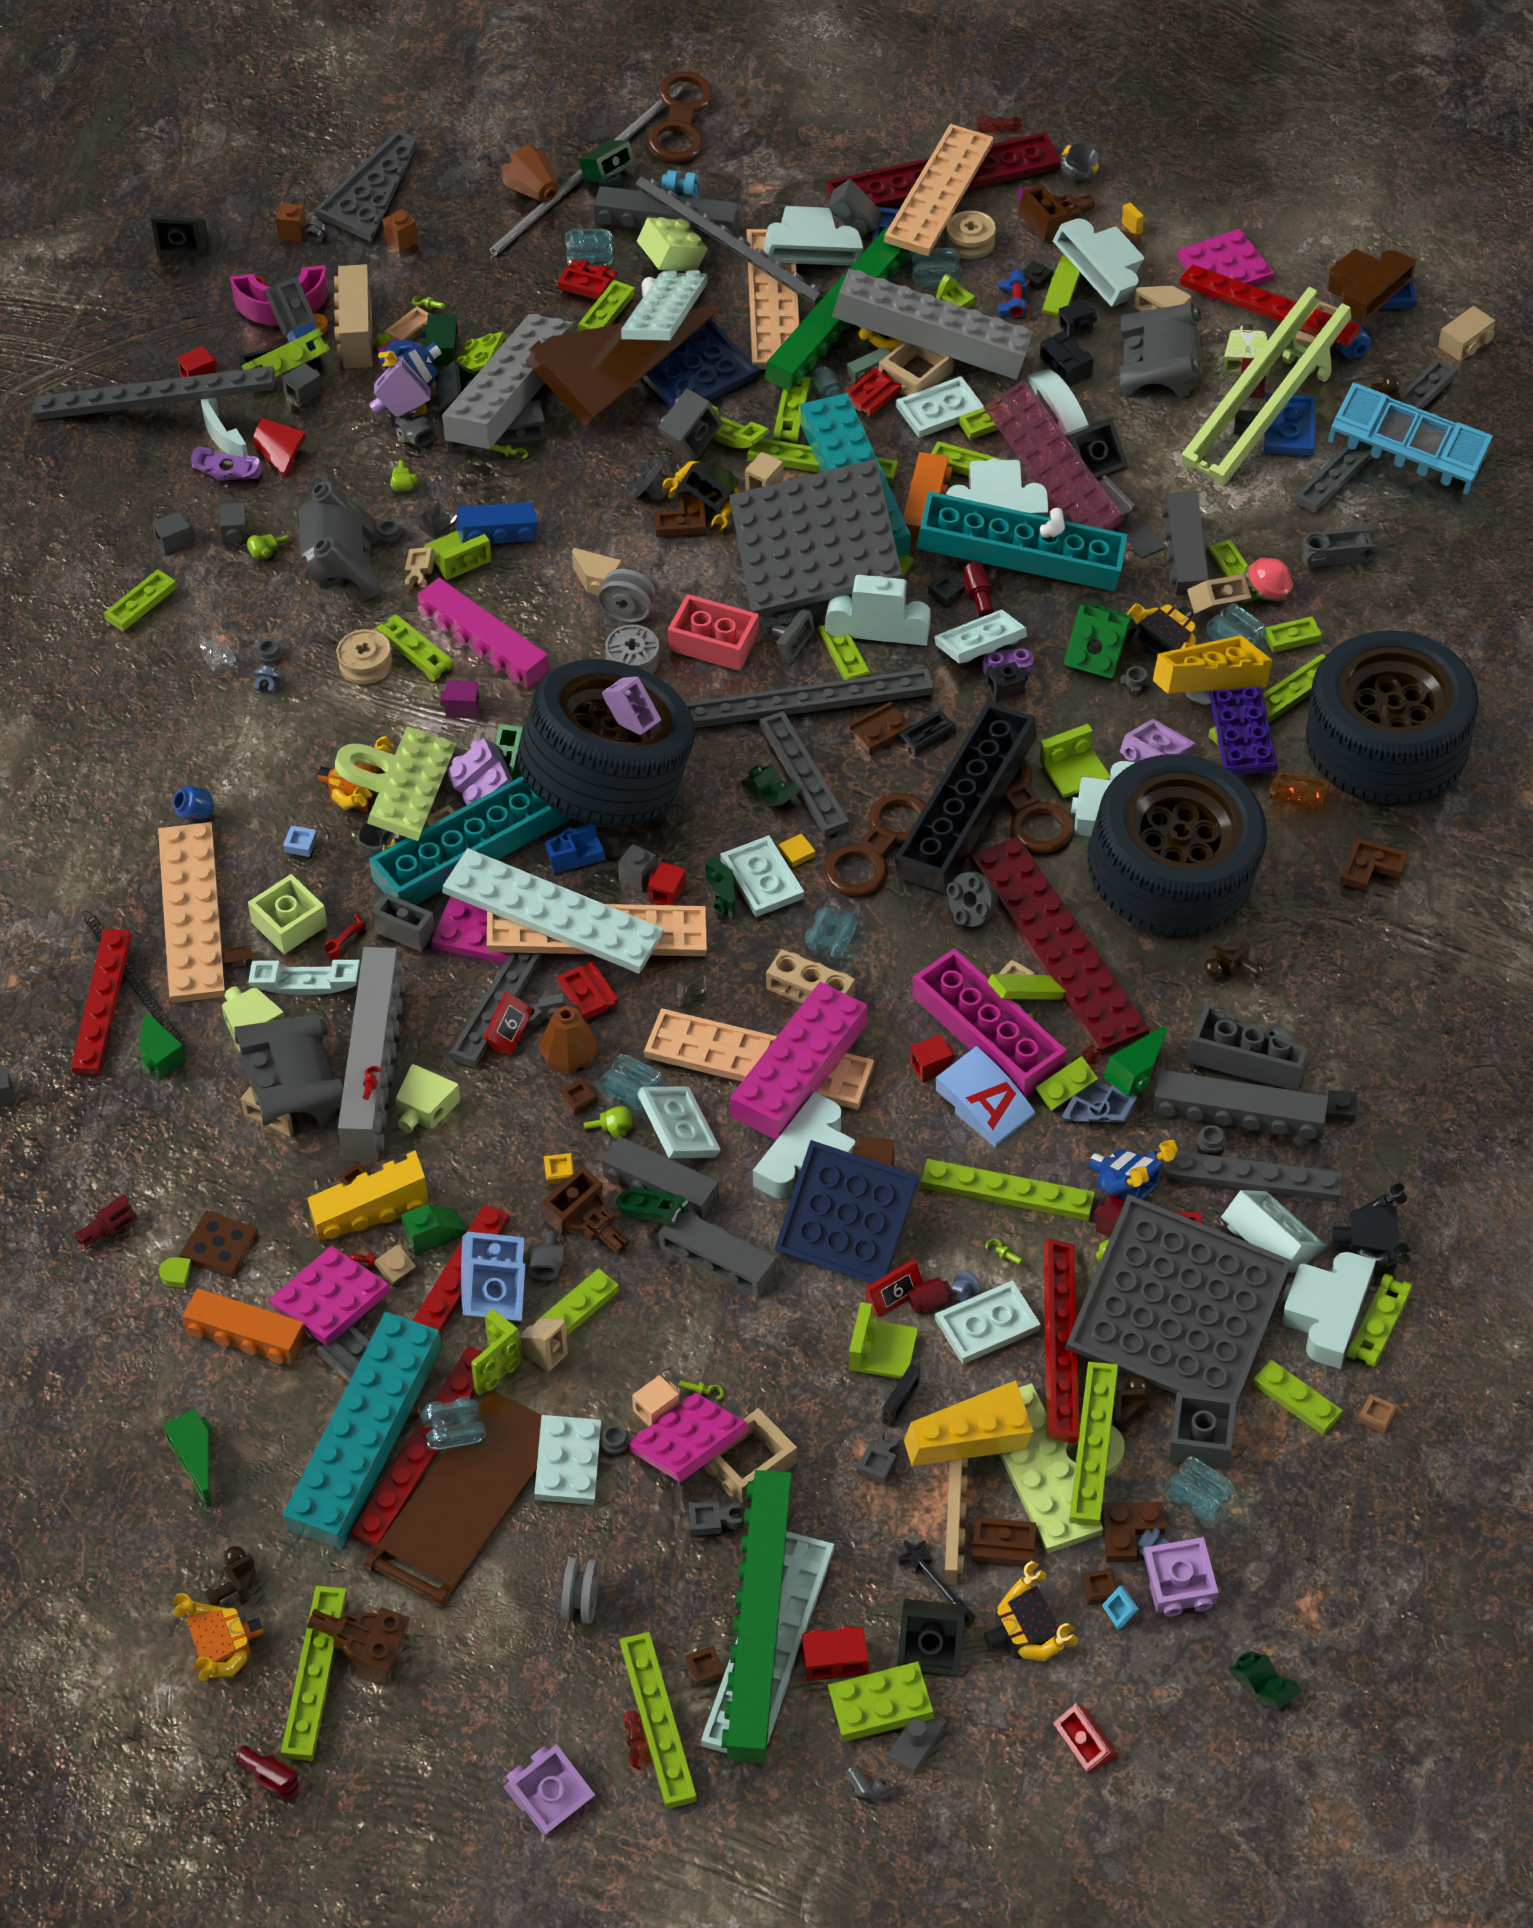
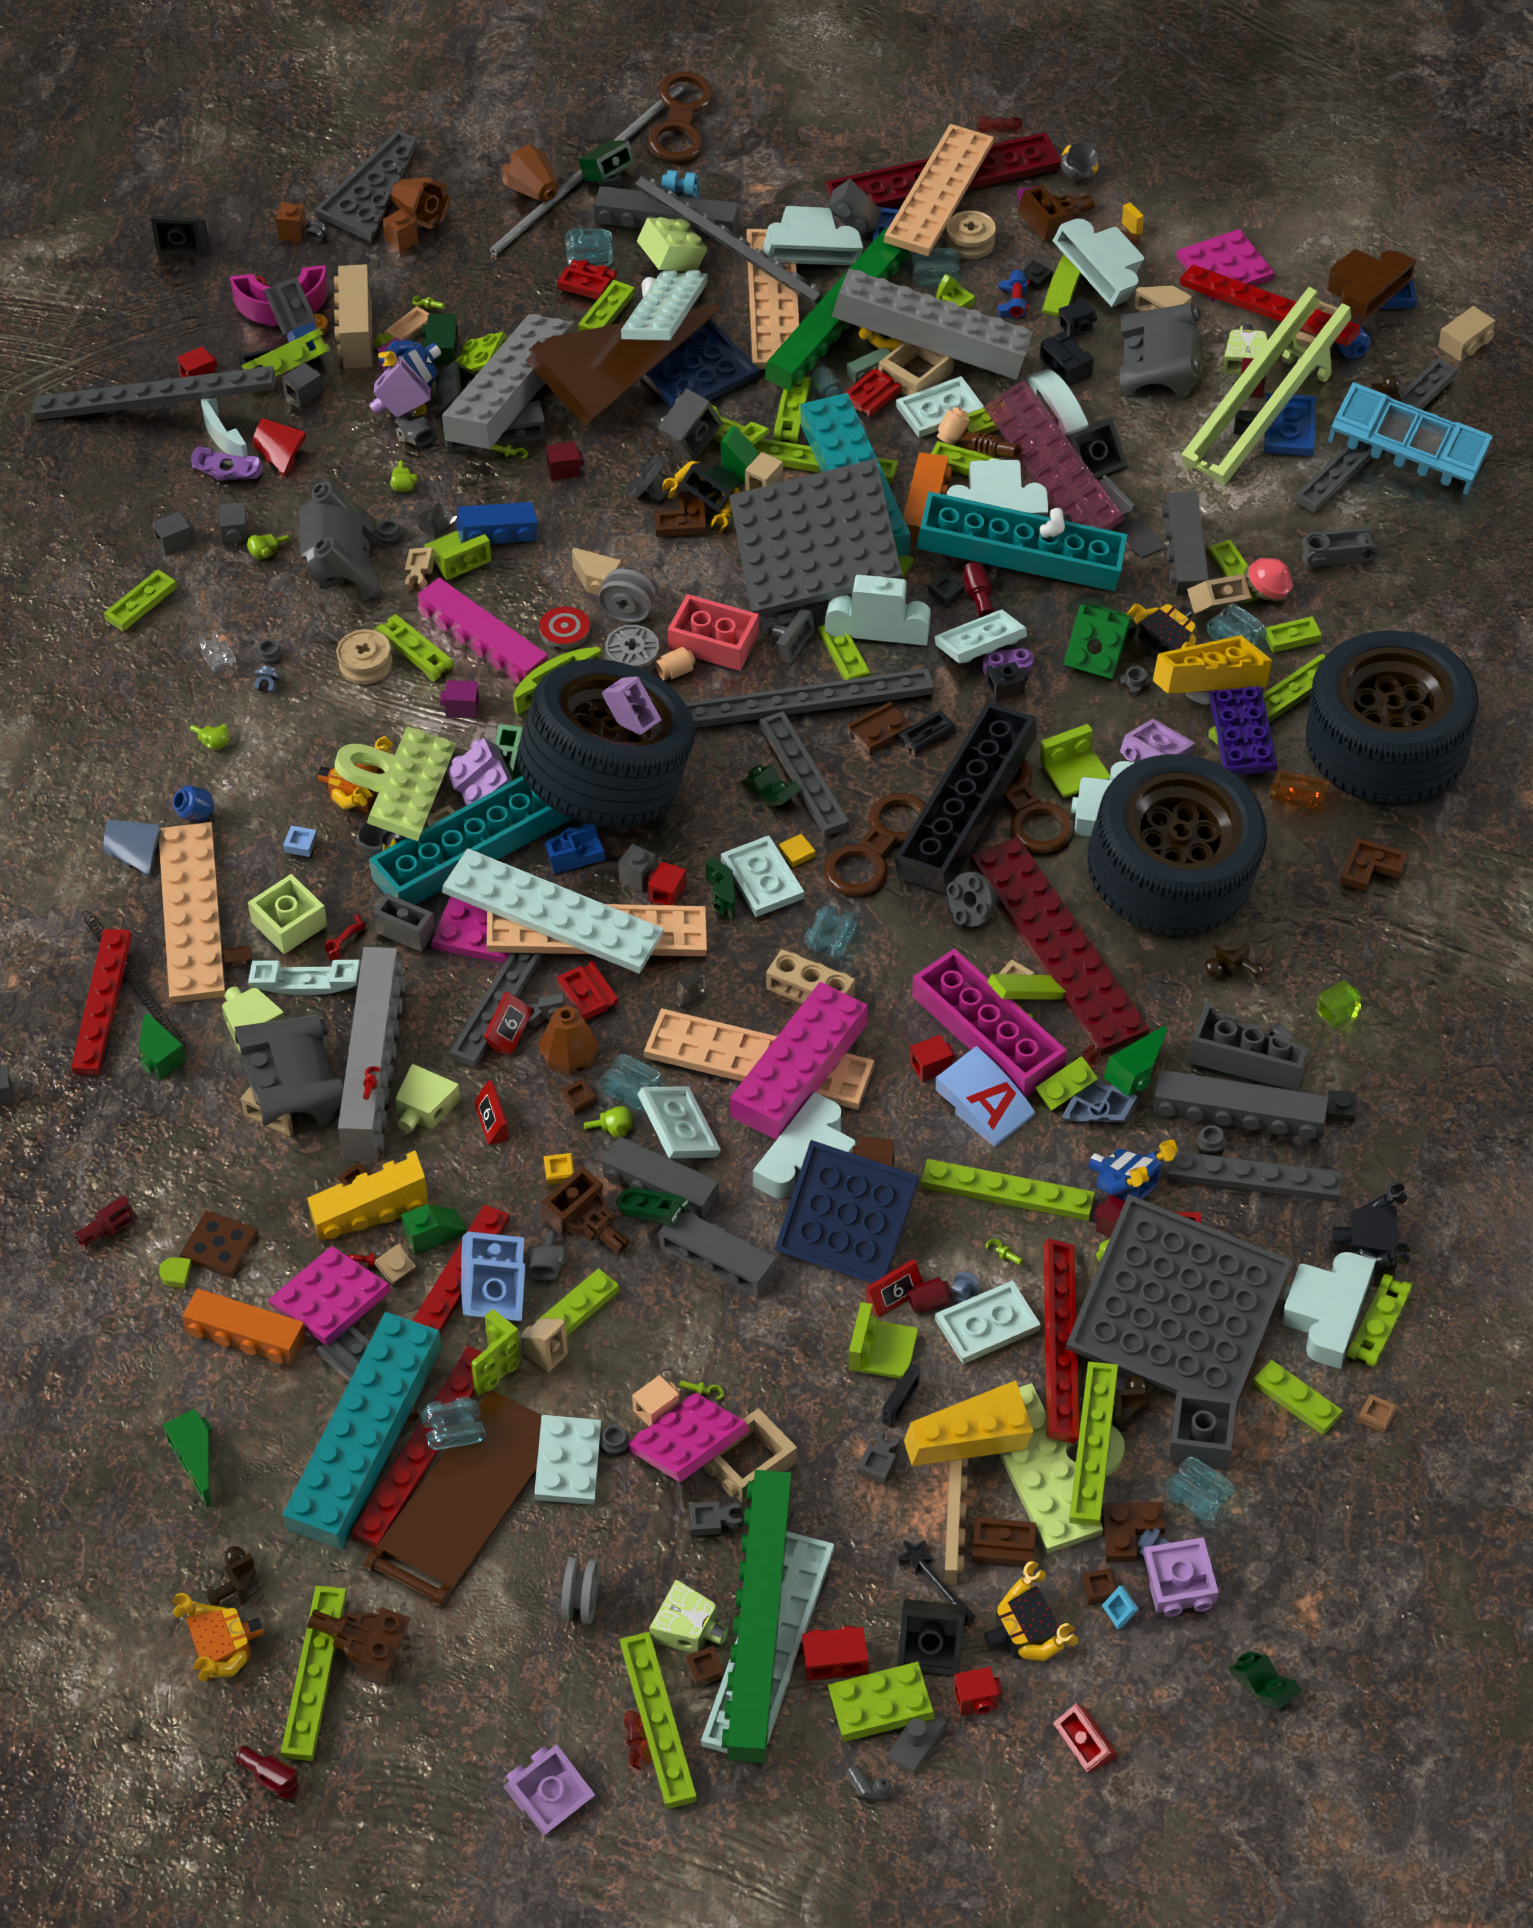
(132, 843): none -> sand blue slope
(212, 737): none -> lime piece
(422, 199): none -> dark orange cone
(491, 1114): none -> slope
(525, 691): none -> lime slope
(564, 460): none -> dark red brick
(564, 627): none -> red tile
(675, 663): none -> light nougat brick
(686, 1621): none -> yellowish green torso
(737, 453): none -> green slope
(953, 425): none -> light nougat brick
(977, 1691): none -> red brick
(990, 445): none -> reddish brown hinge
(1272, 1227): light aqua slope -> none
(1339, 1004): none -> clear neon green brick

